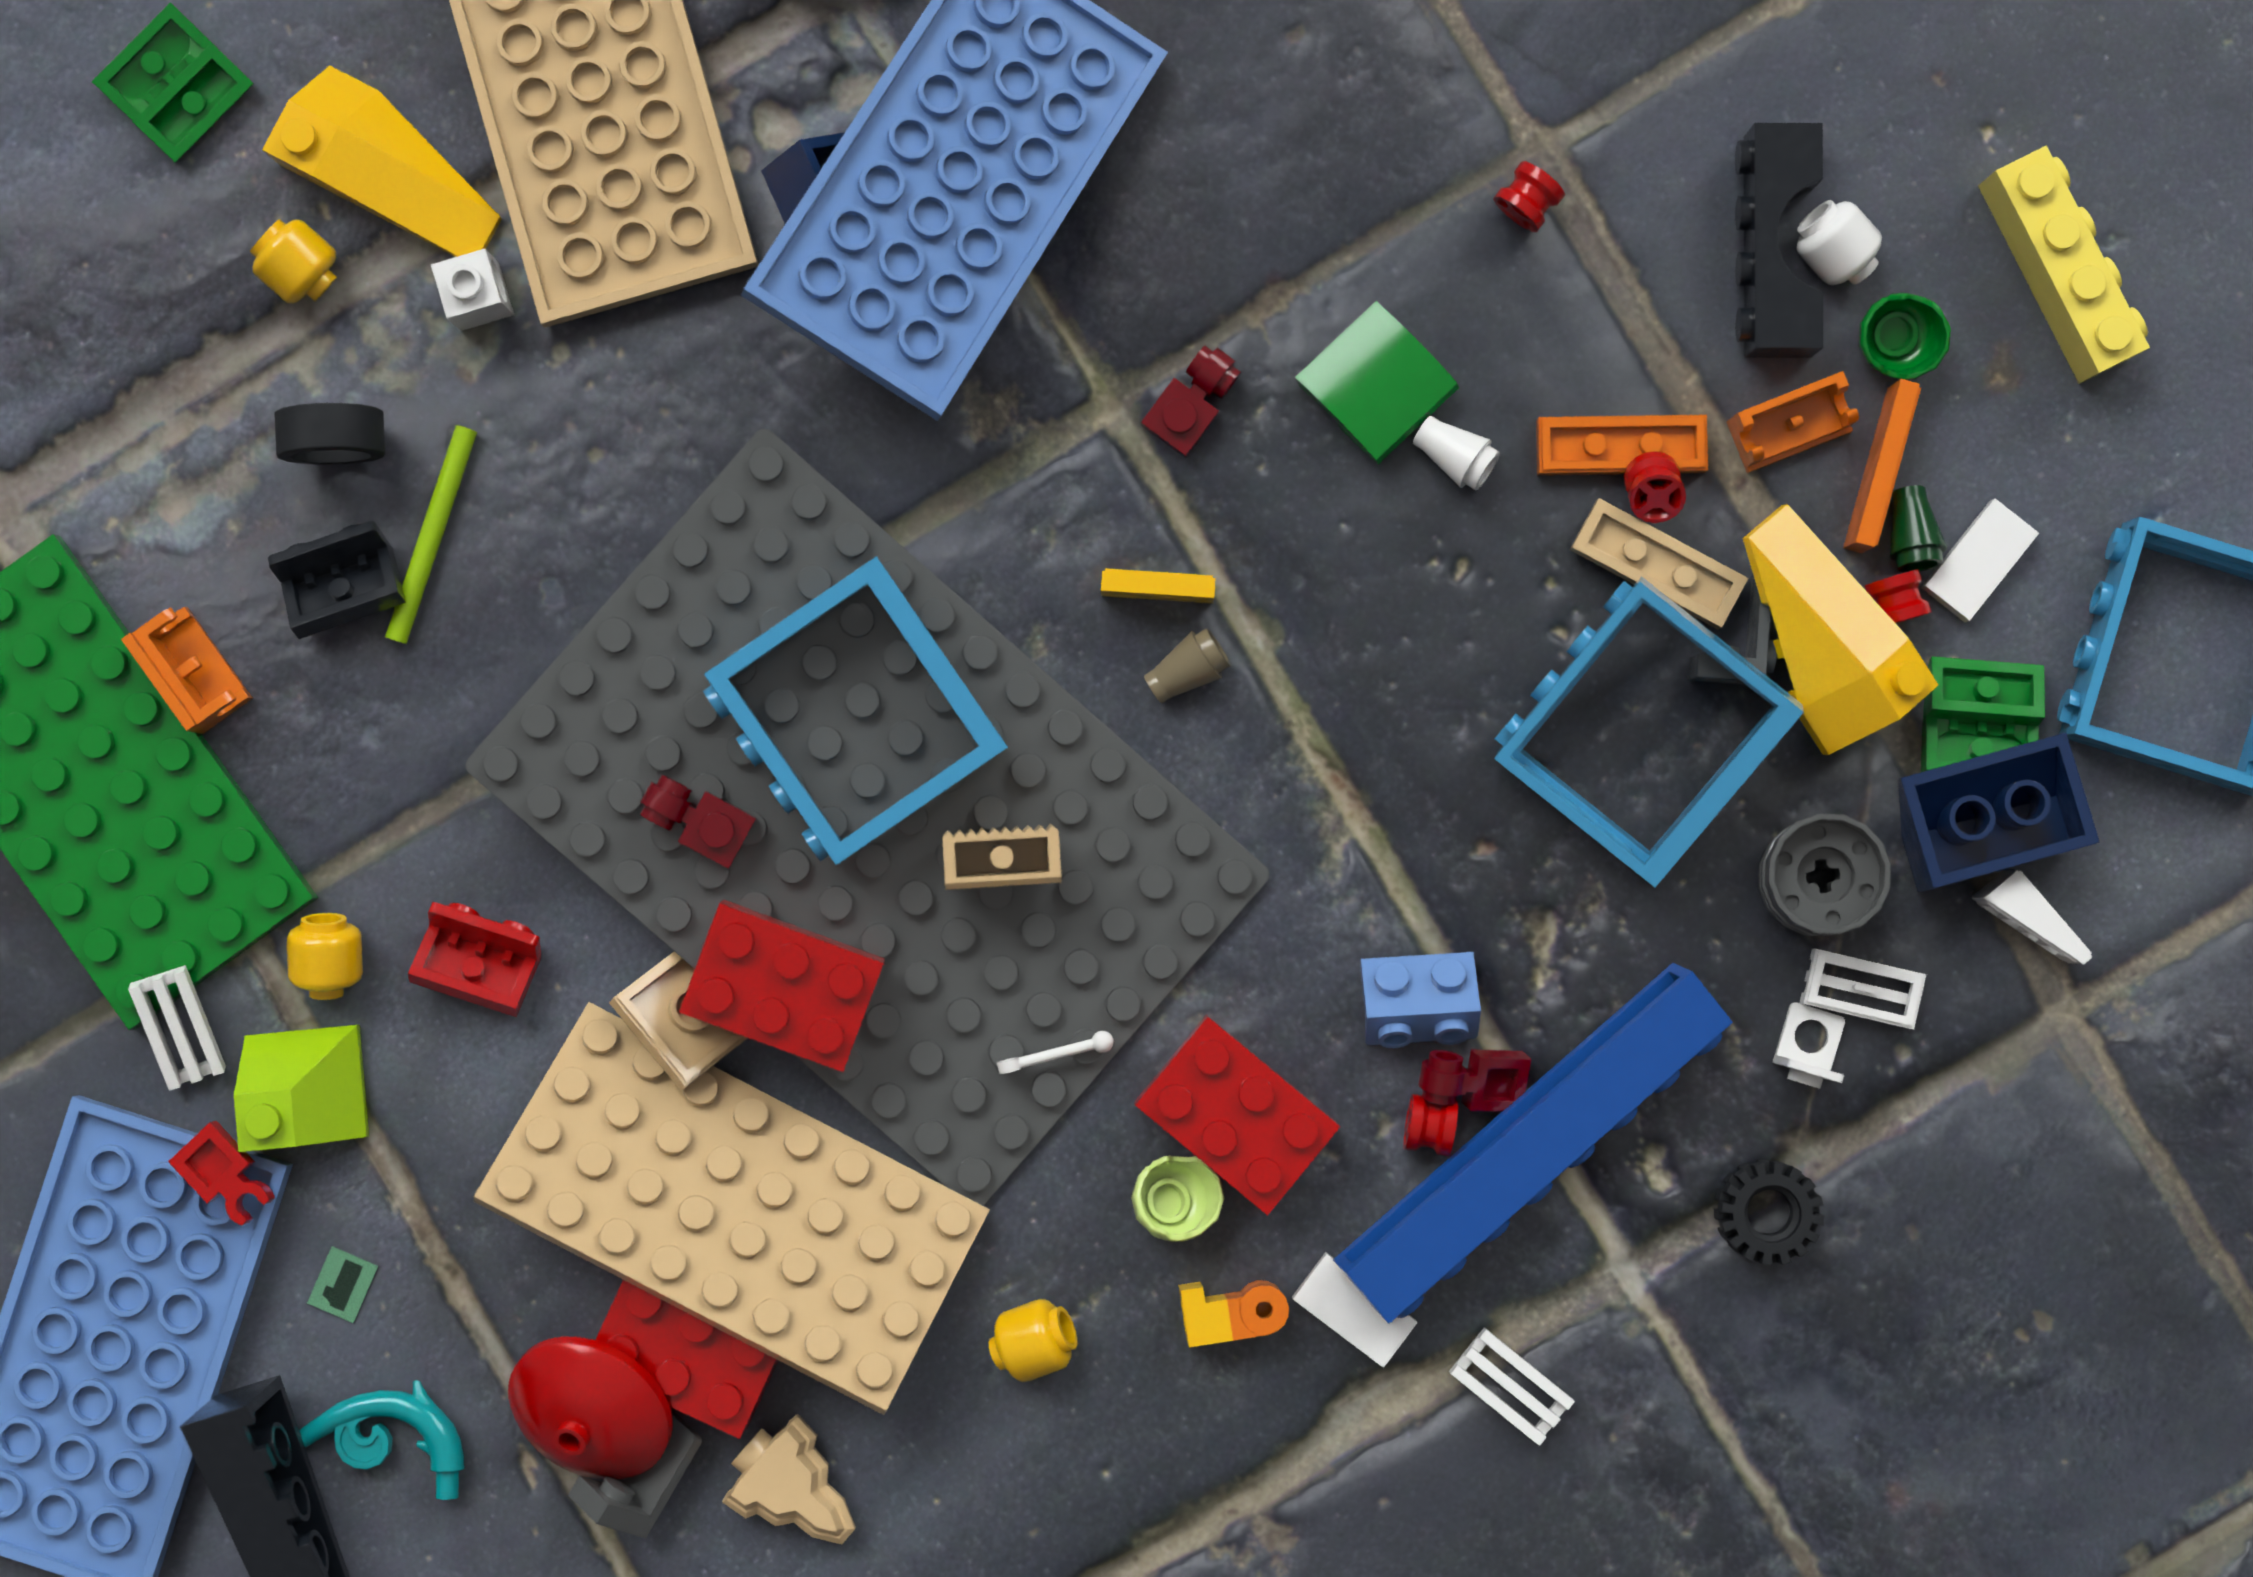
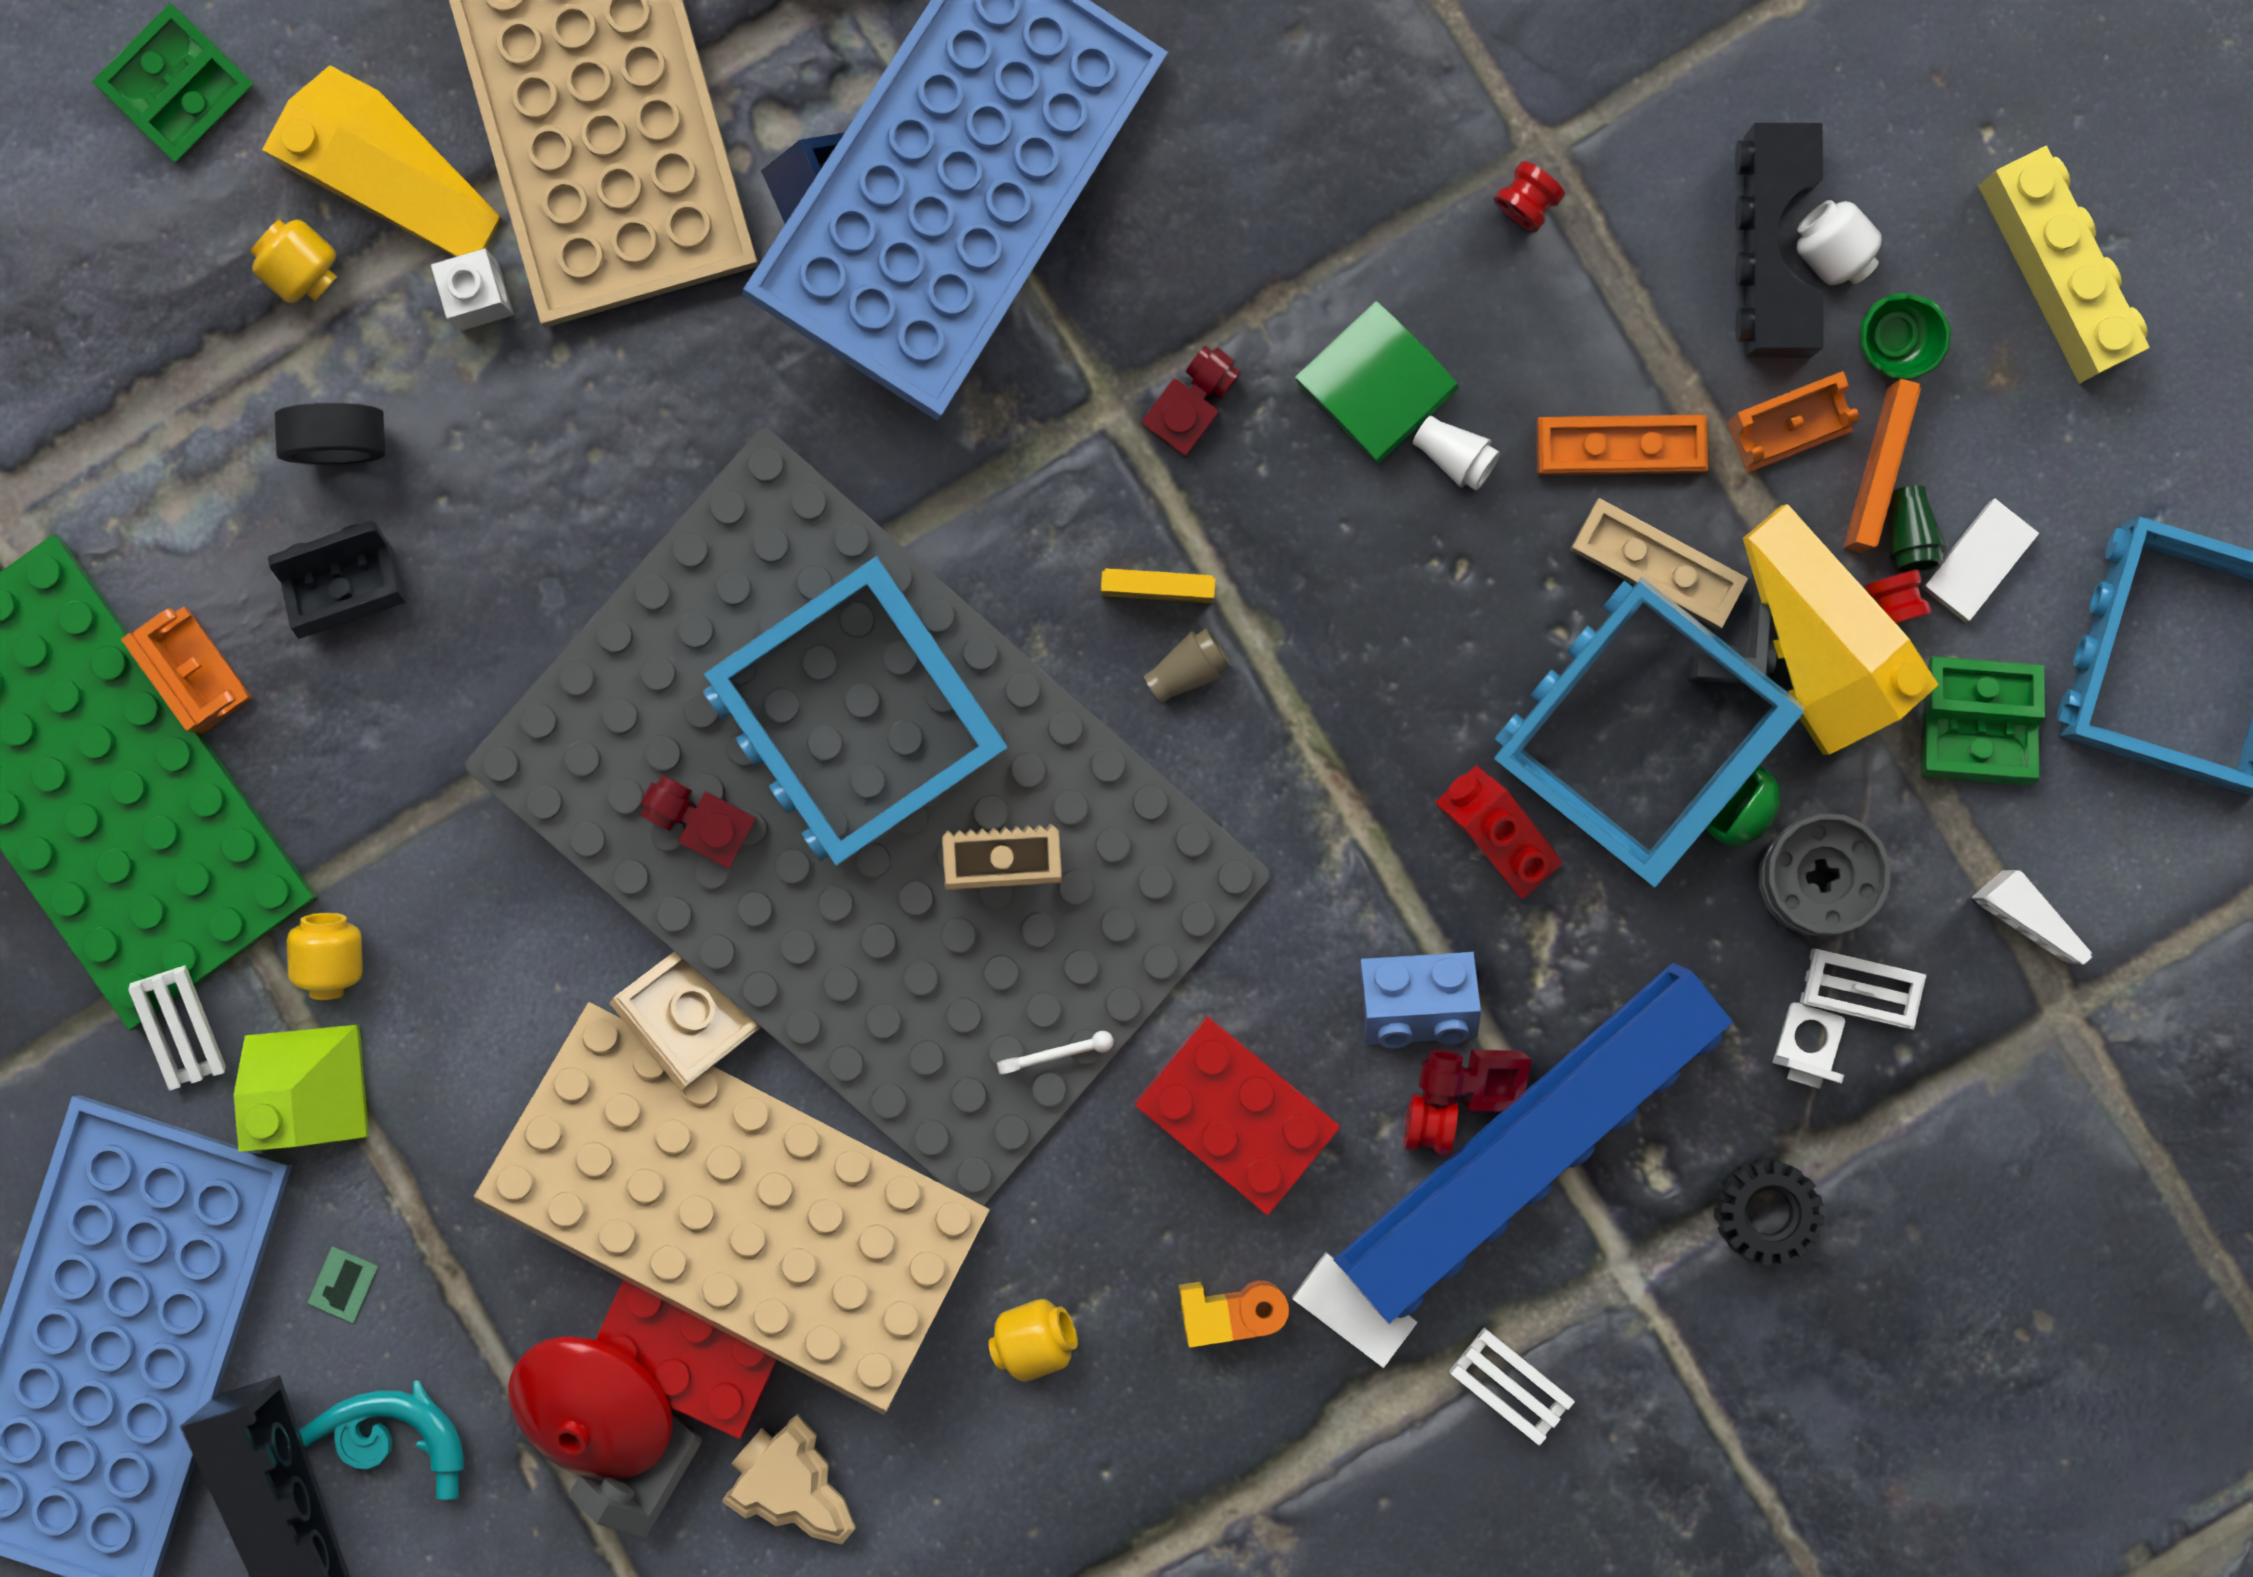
(216, 1168): red plate -> none
(431, 533): lime bar -> none
(476, 958): red bracket -> none
(782, 985): red brick -> none
(1177, 1198): yellowish green hair -> none
(1500, 830): none -> red bracket
(1650, 501): red wheel -> none
(1748, 811): none -> green hair
(1994, 812): dark blue slope -> none

